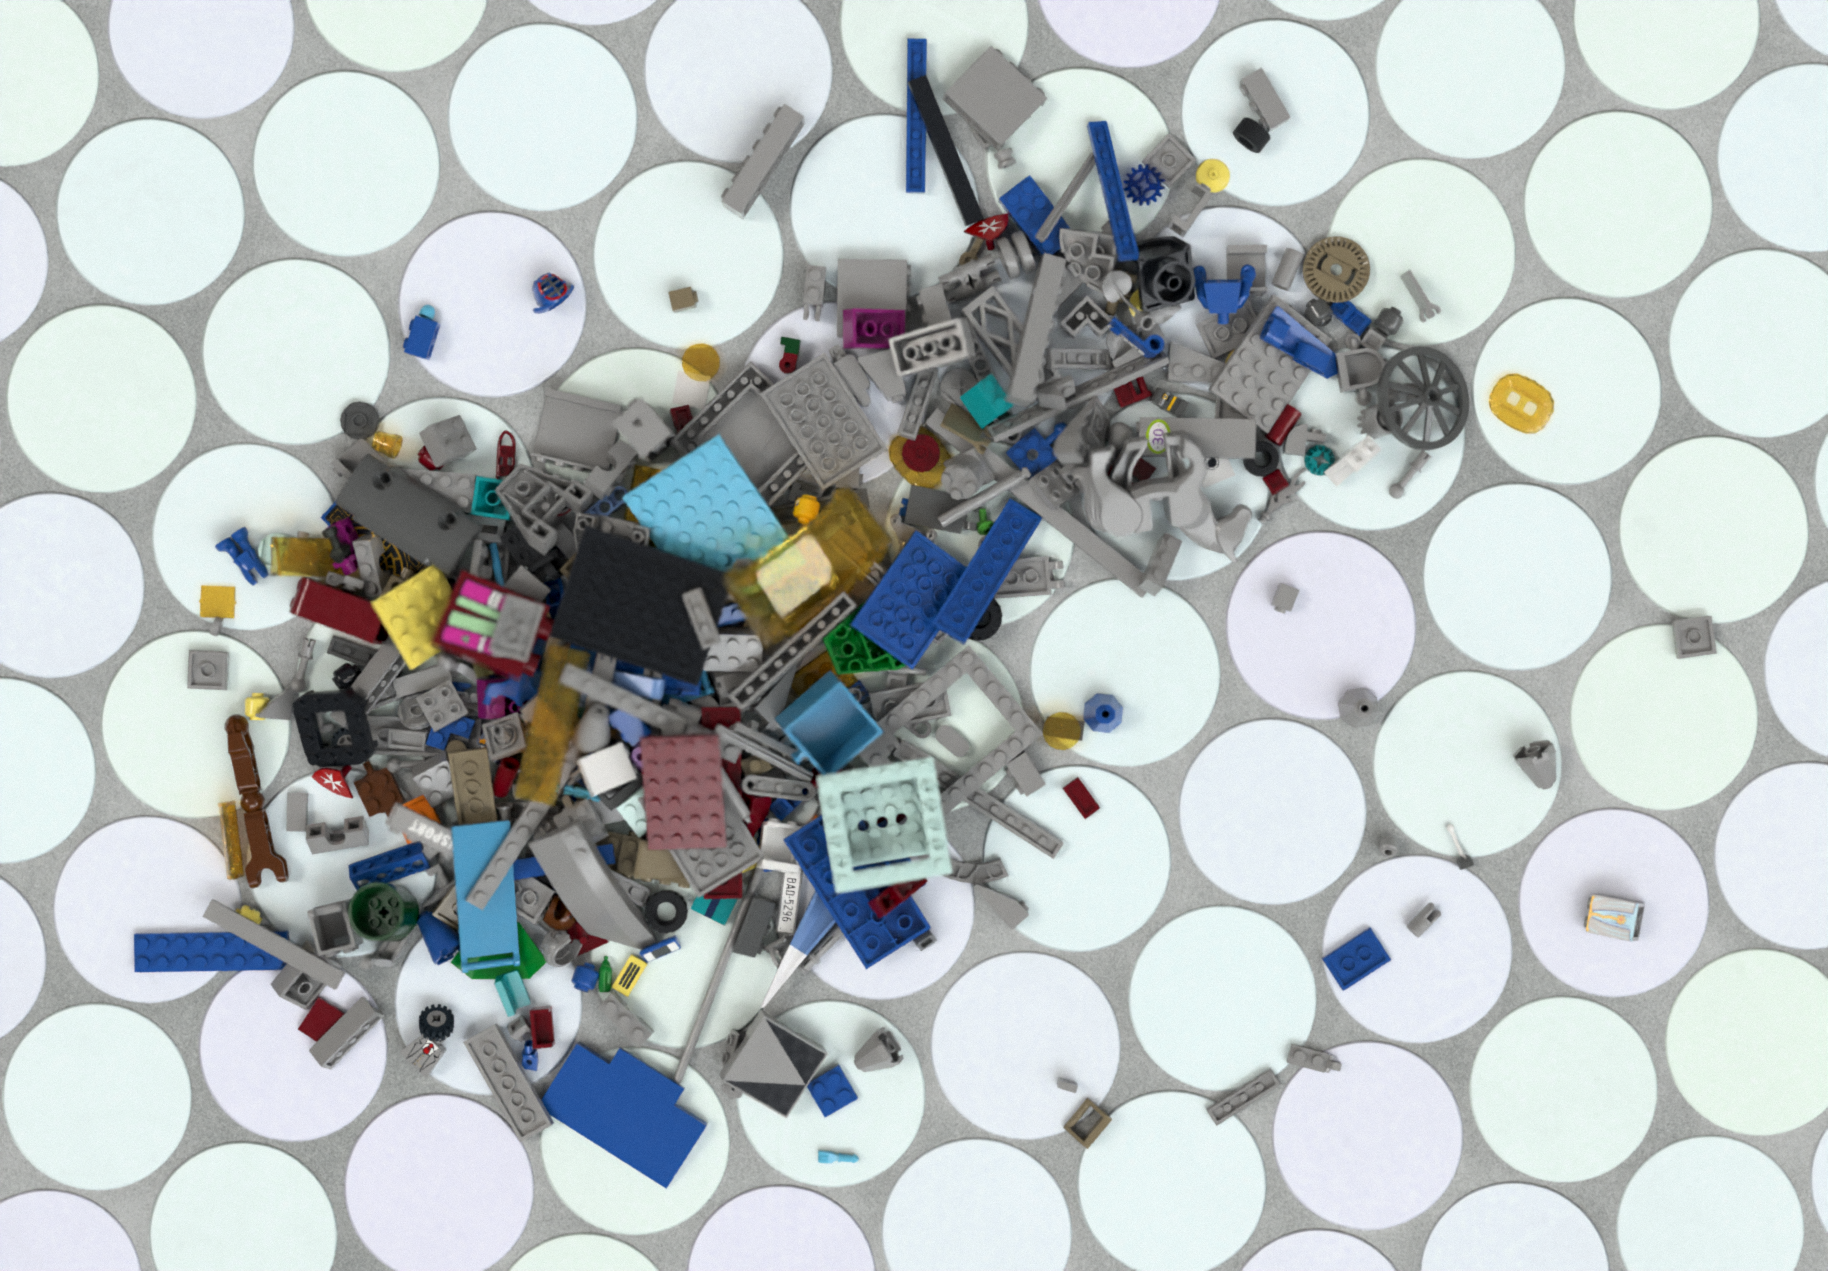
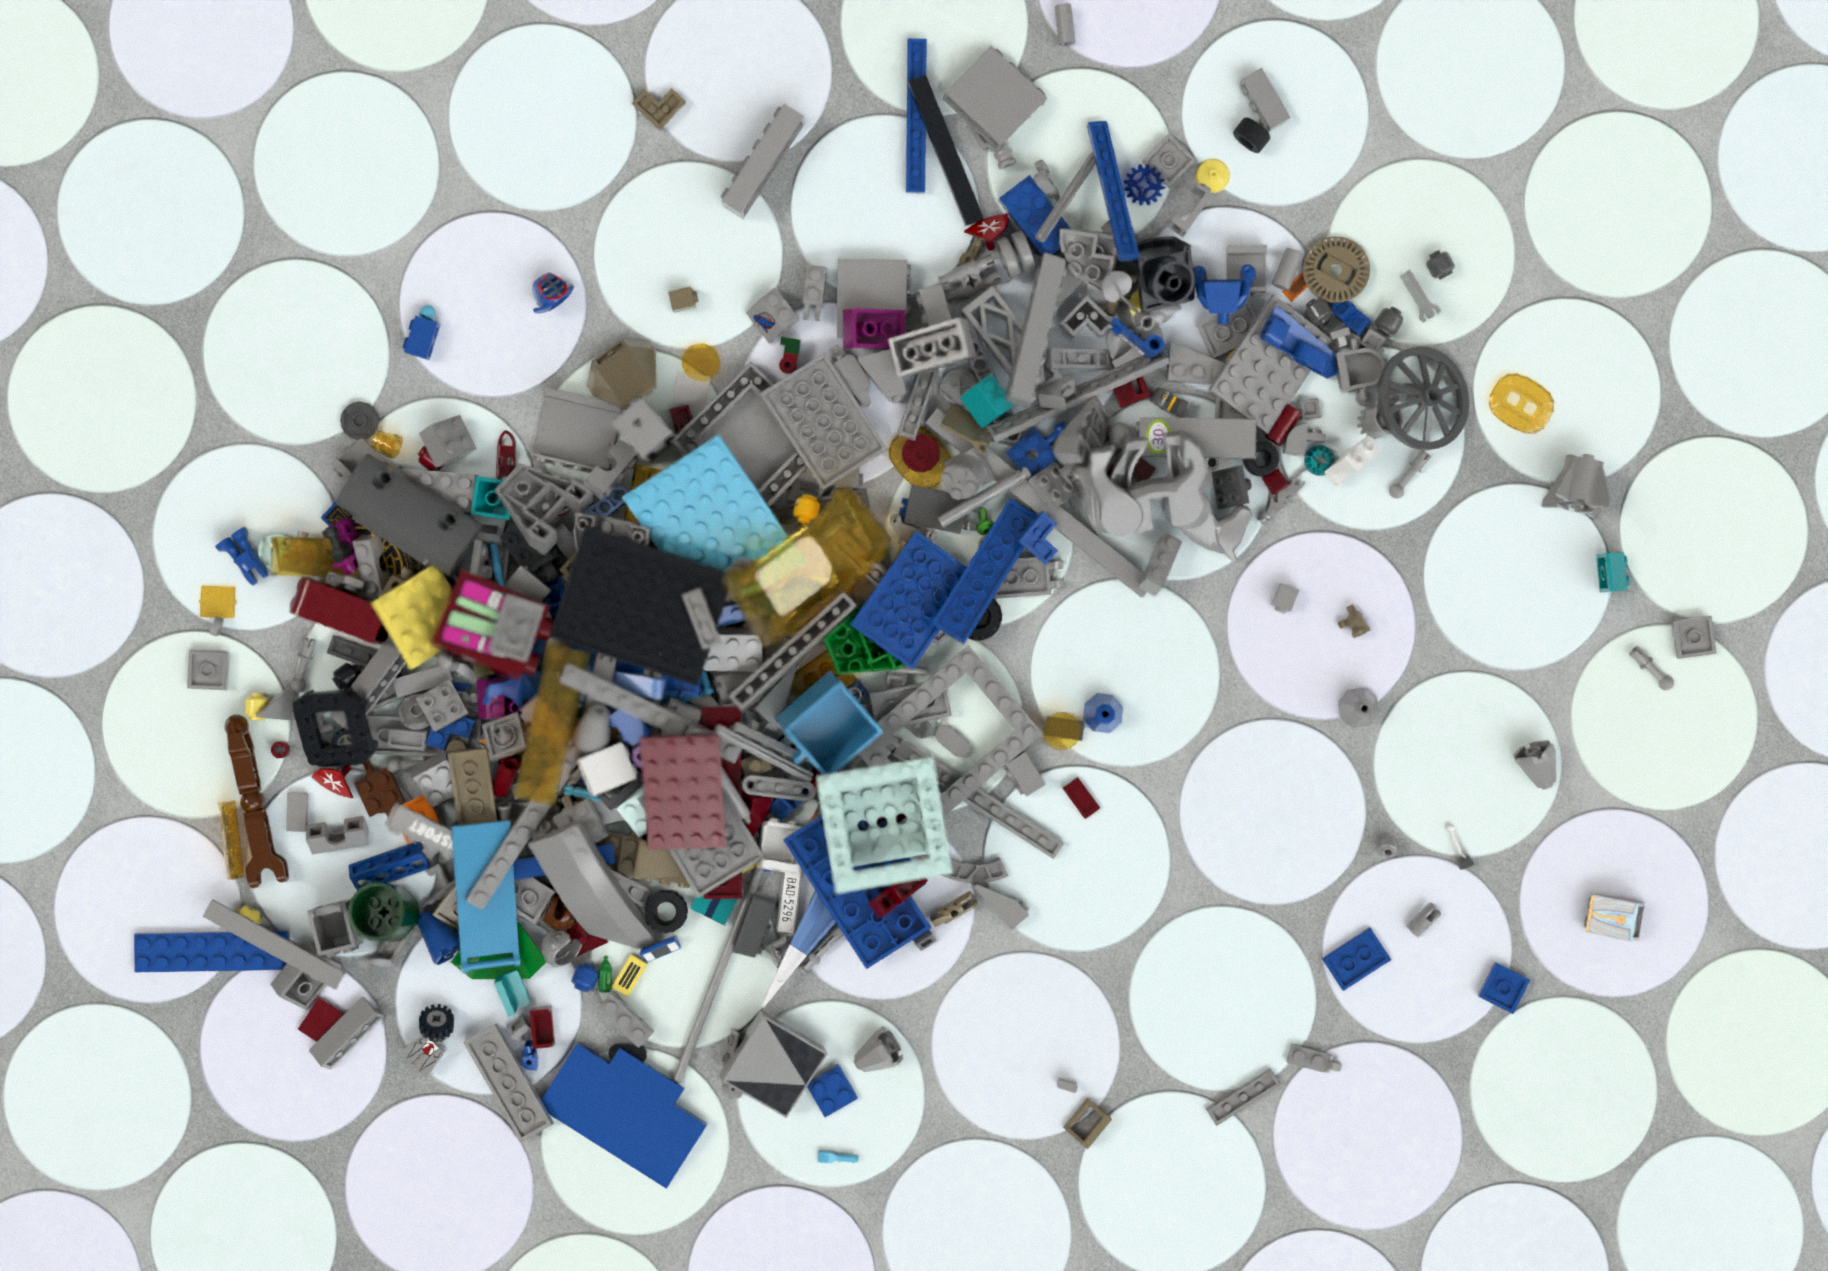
(282, 744): none -> dark red bush
(623, 372): none -> dark tan wedge
(640, 1052): none -> black tile
(659, 112): none -> dark tan plate
(772, 315): none -> light grey slope
(953, 909): none -> dark tan hinge
(1034, 537): none -> blue plate
(1044, 182): none -> light grey piece
(1065, 24): none -> light grey axle
(1231, 487): none -> dark grey plate
(1297, 287): none -> sticker
(1309, 408): none -> light grey tile
(1338, 335): none -> light grey tile
(1355, 621): none -> dark tan piece
(1440, 264): none -> dark grey head
(1503, 987): none -> blue plate
(1580, 486): none -> light grey brick
(1612, 572): none -> teal slope
(1664, 681): none -> light grey pin

